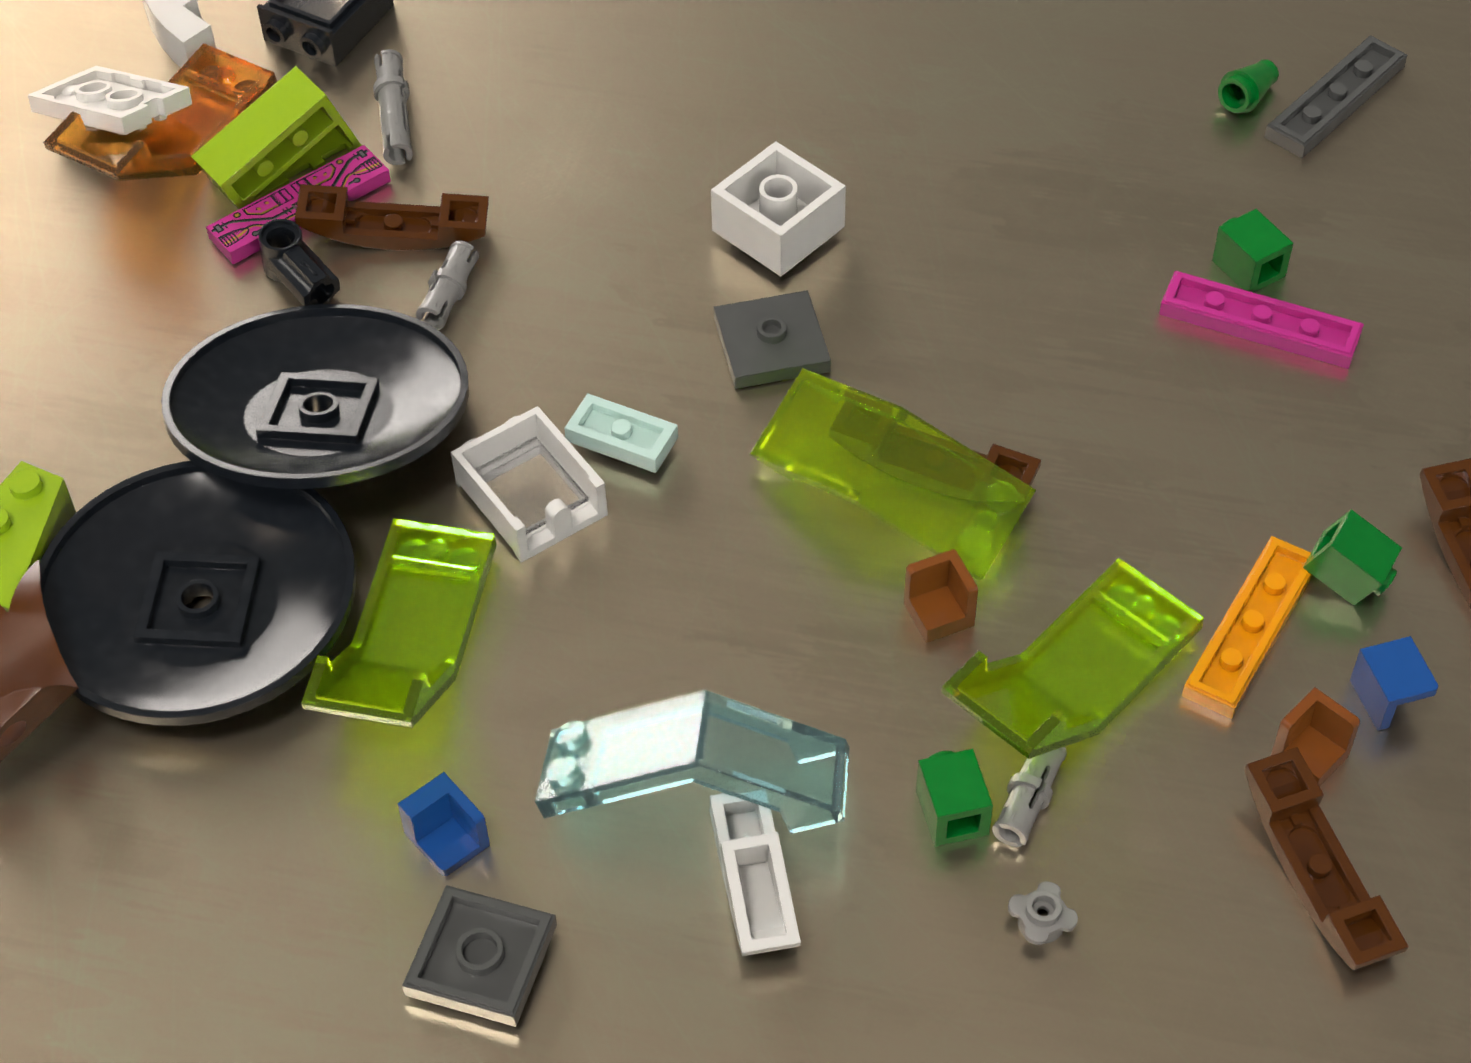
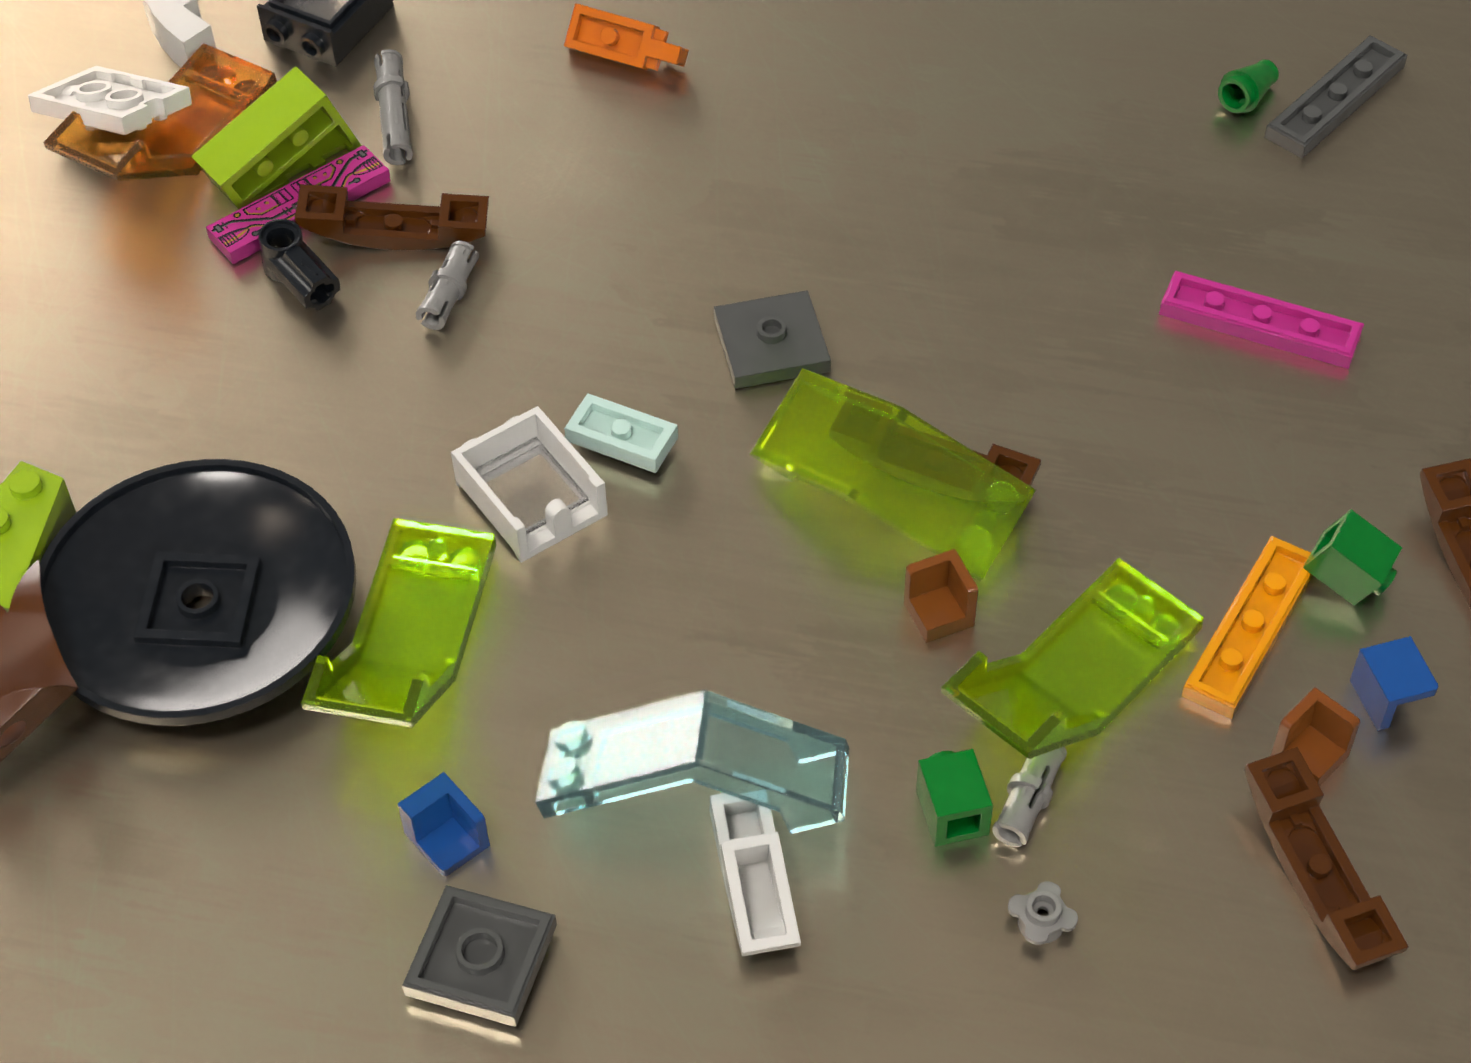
(255, 389): black dish -> none
(621, 39): none -> orange hinge
(778, 208): white brick -> none
(1252, 251): green brick -> none

